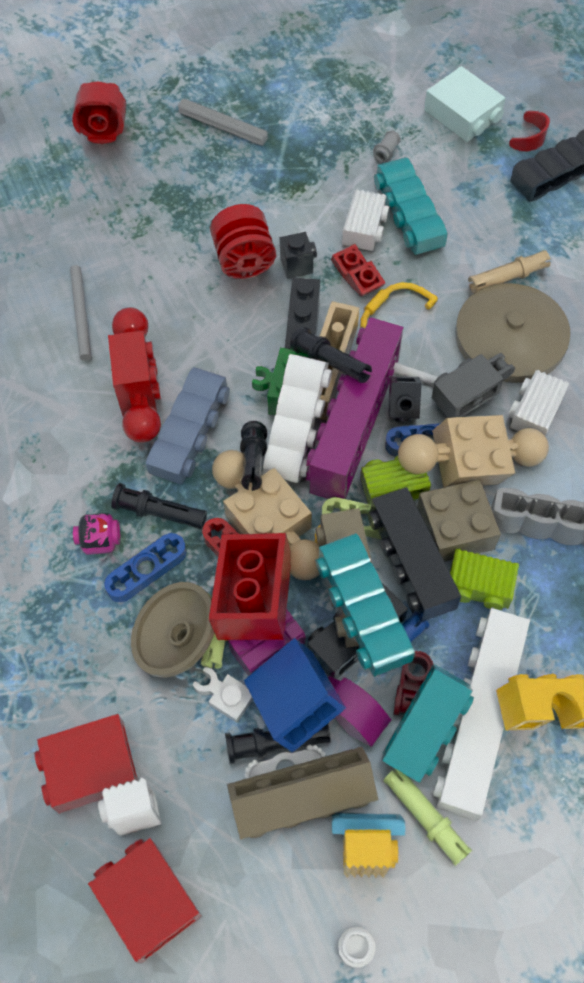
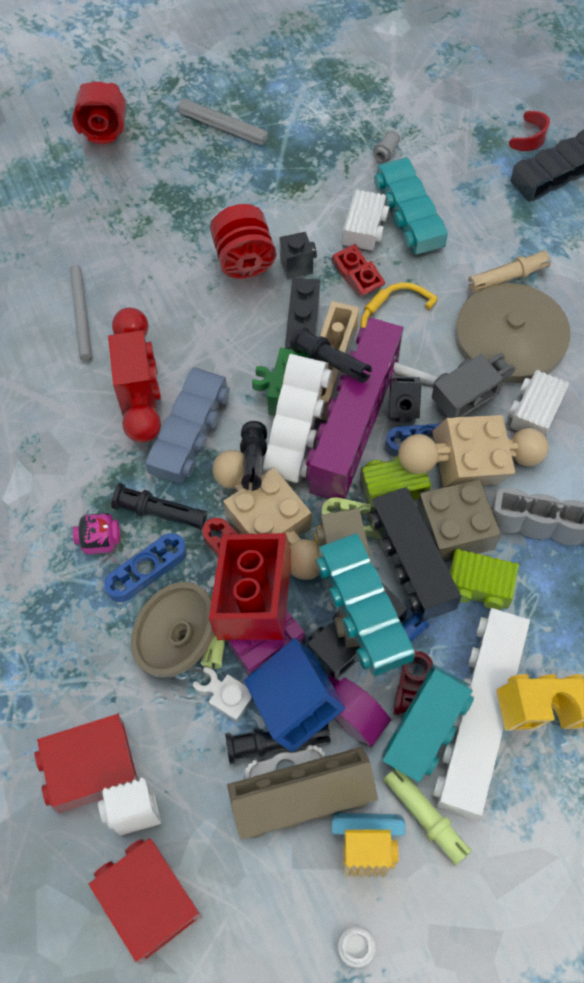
(464, 104): light aqua brick -> none

